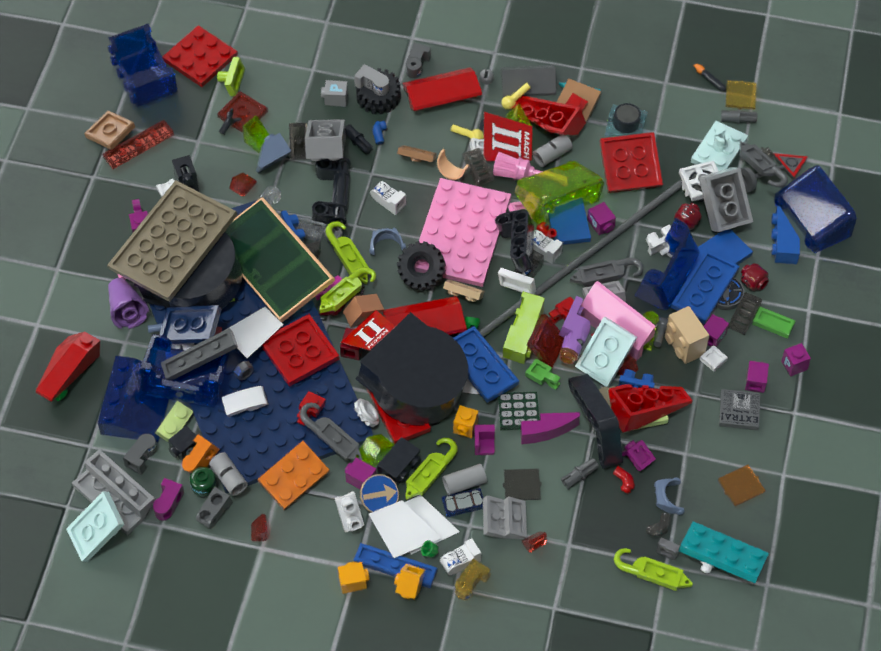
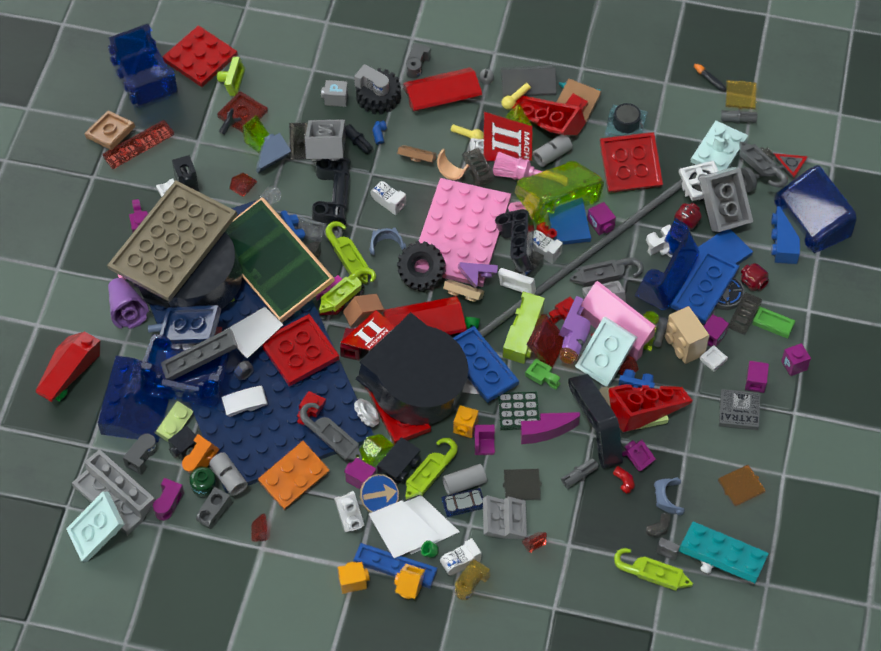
(471, 271): none -> medium lavender slope

